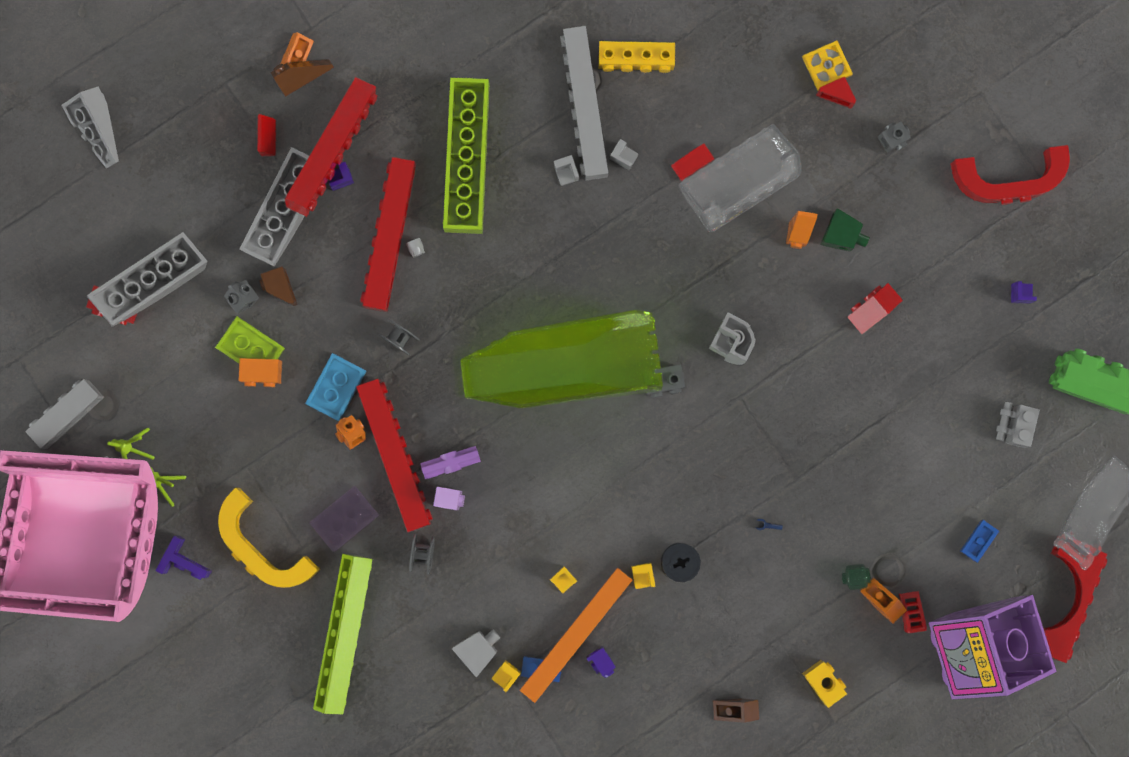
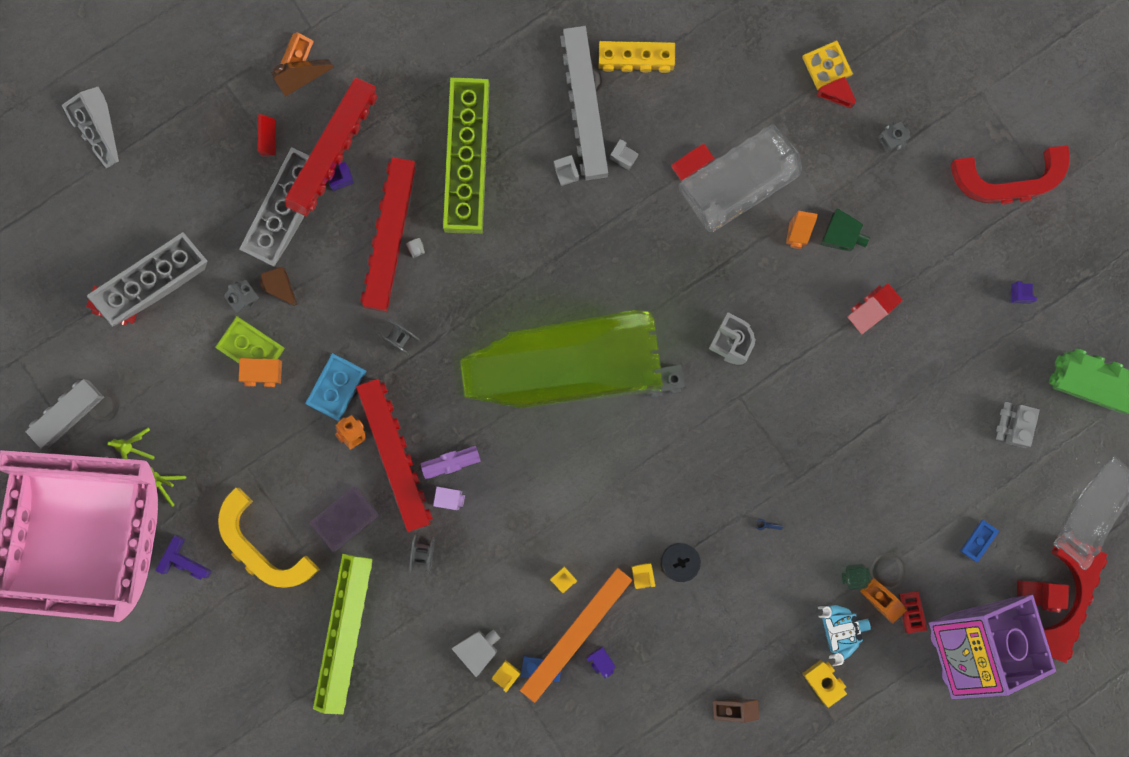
(842, 631): none -> torso
(1048, 595): none -> red brick

